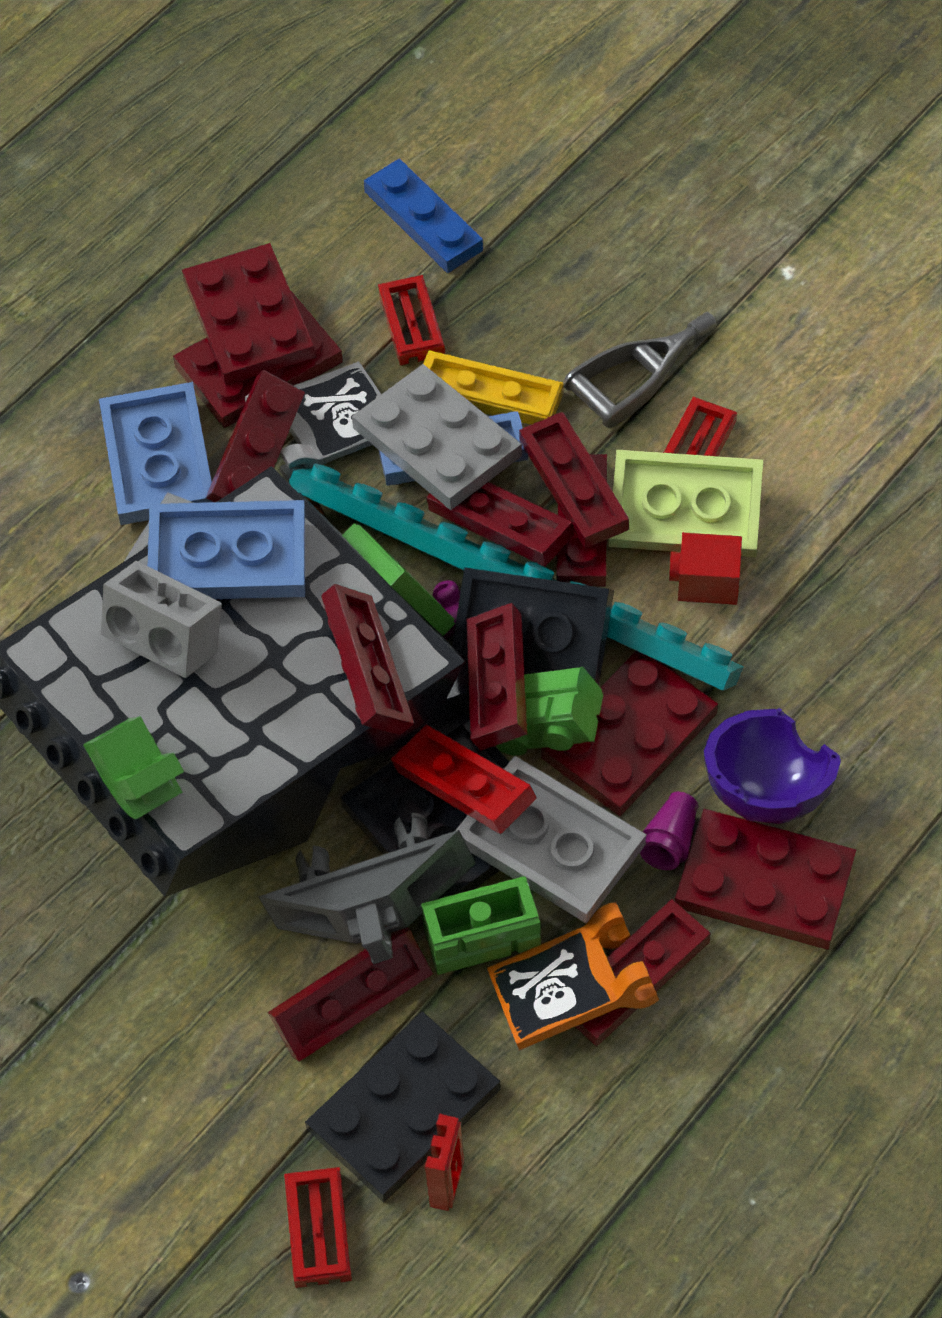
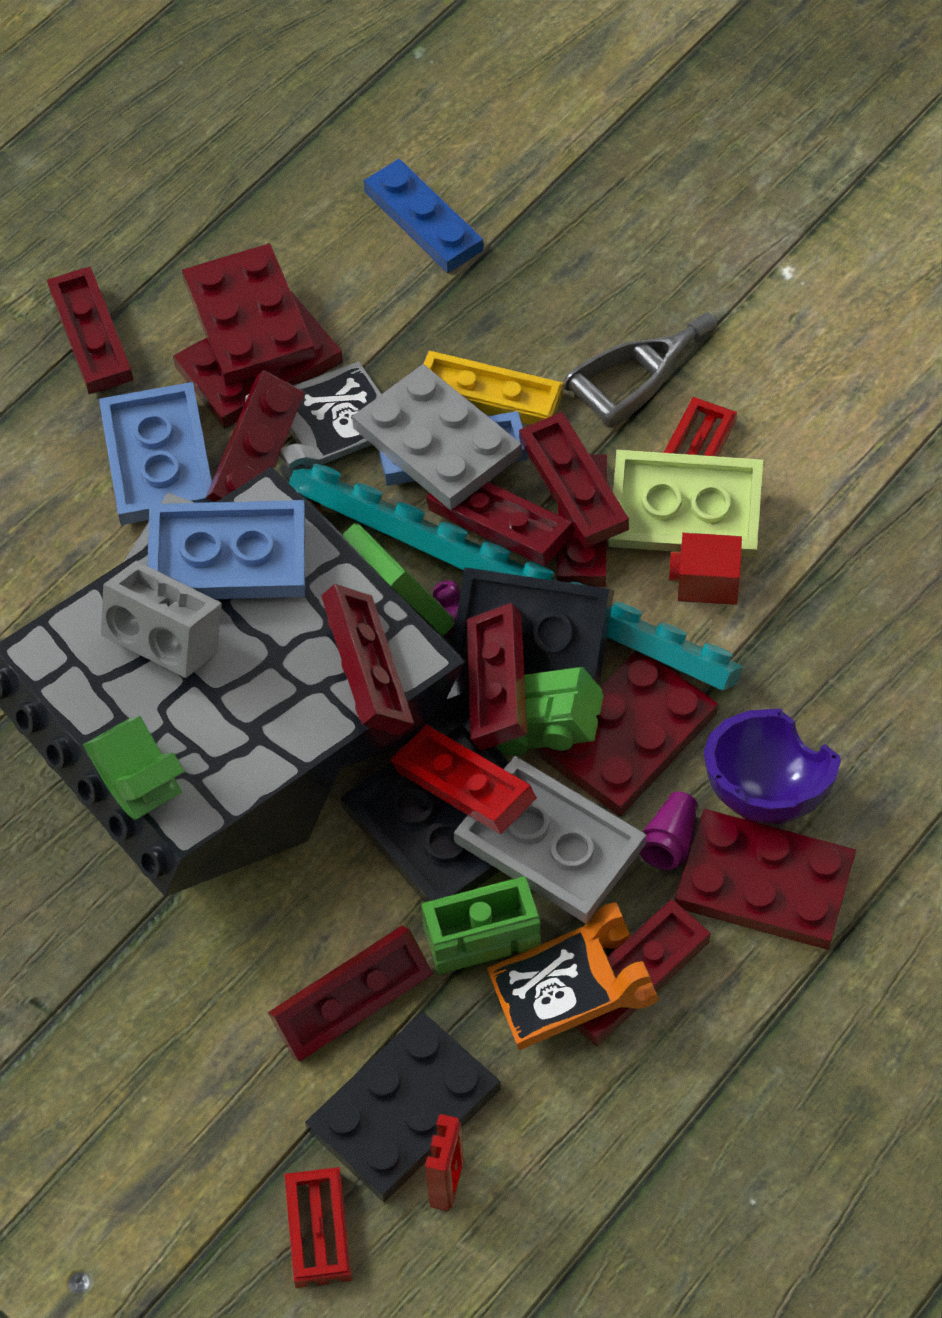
(89, 330): none -> dark red plate
(373, 895): dark grey connector -> none
(419, 347): red tile -> none

